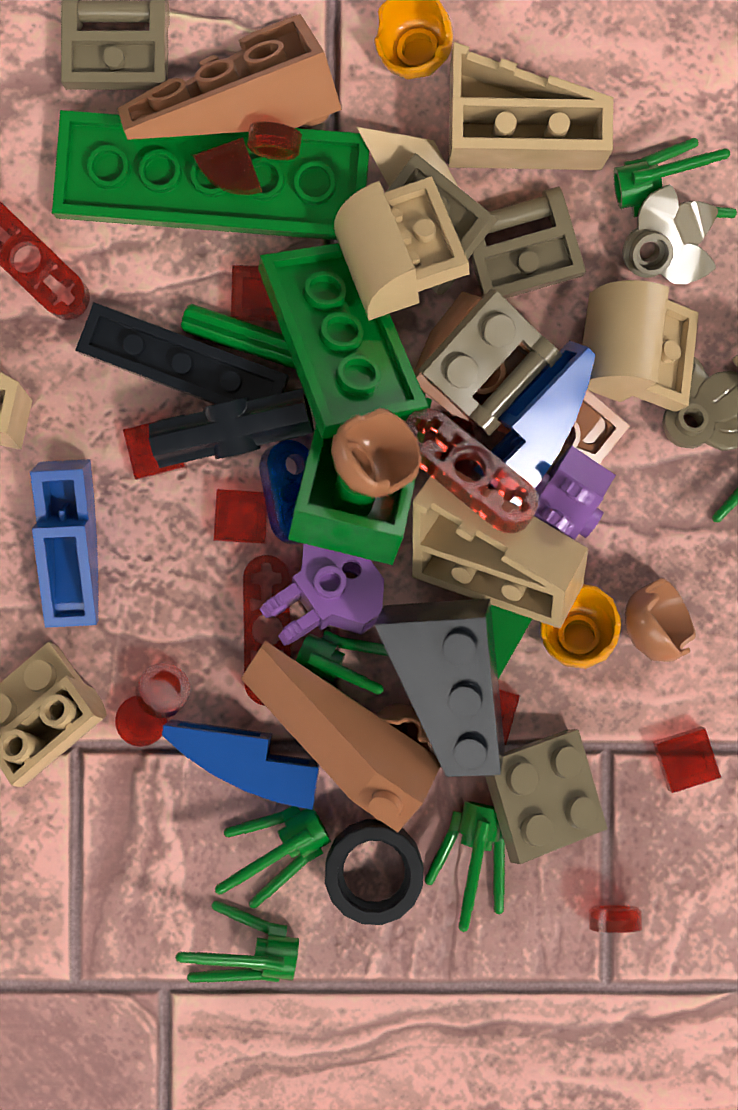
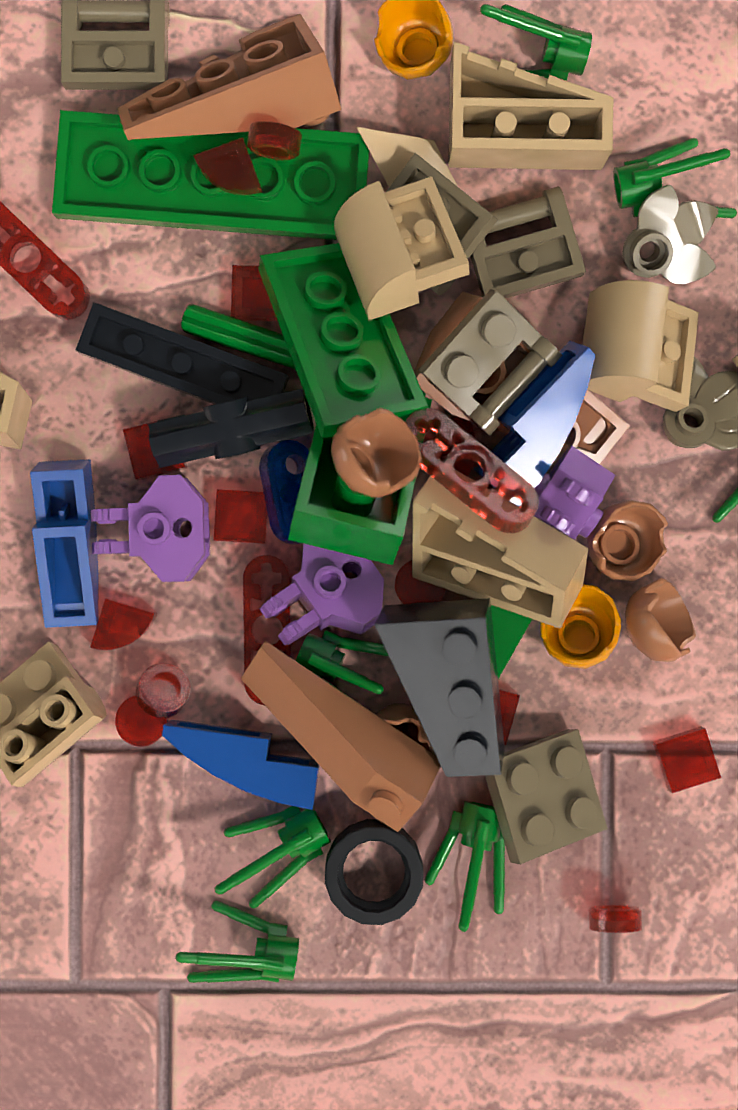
(120, 625): none -> clear red tile
(156, 529): none -> medium lavender hinge
(414, 590): none -> clear red tile
(564, 46): none -> green plant
(628, 540): none -> nougat hair

